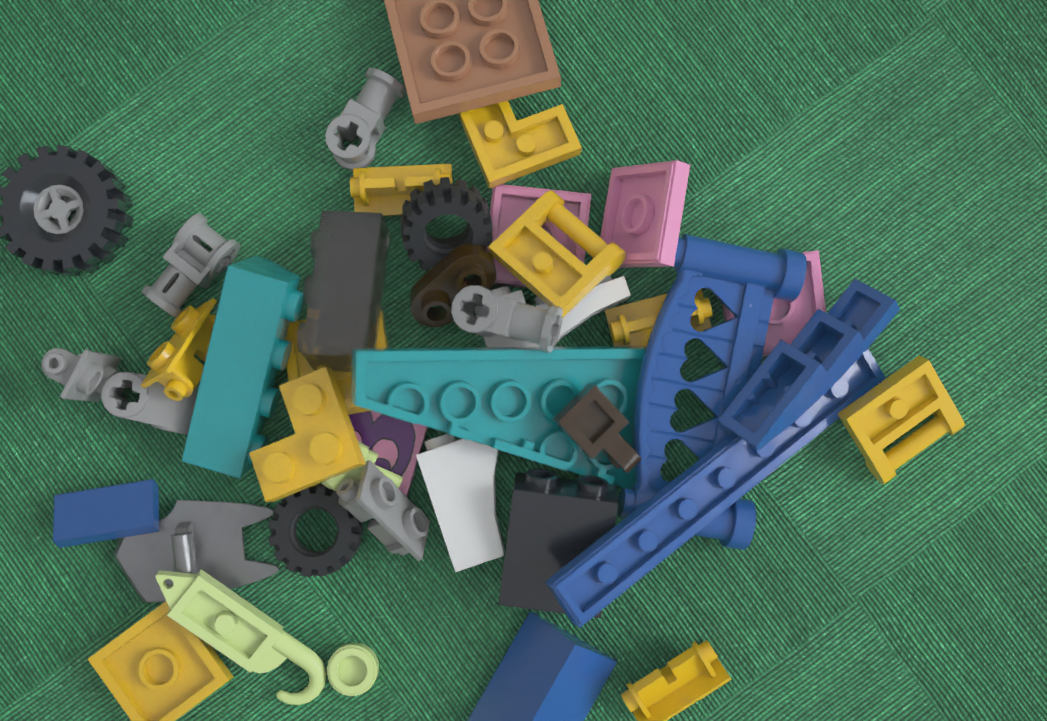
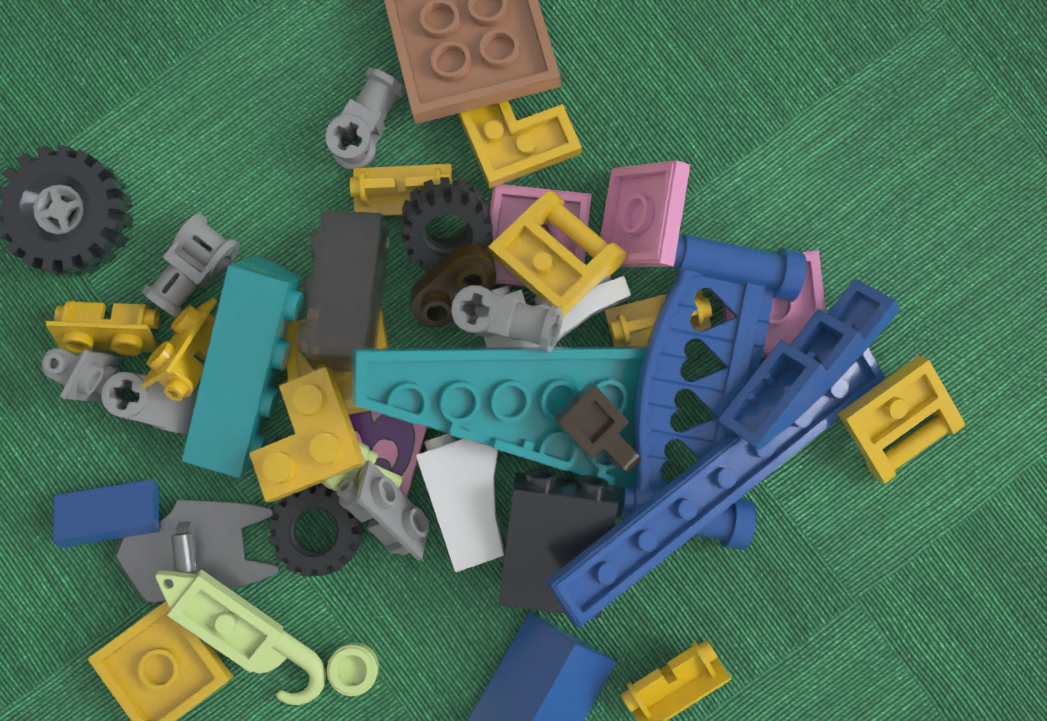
(84, 327): none -> yellow hinge

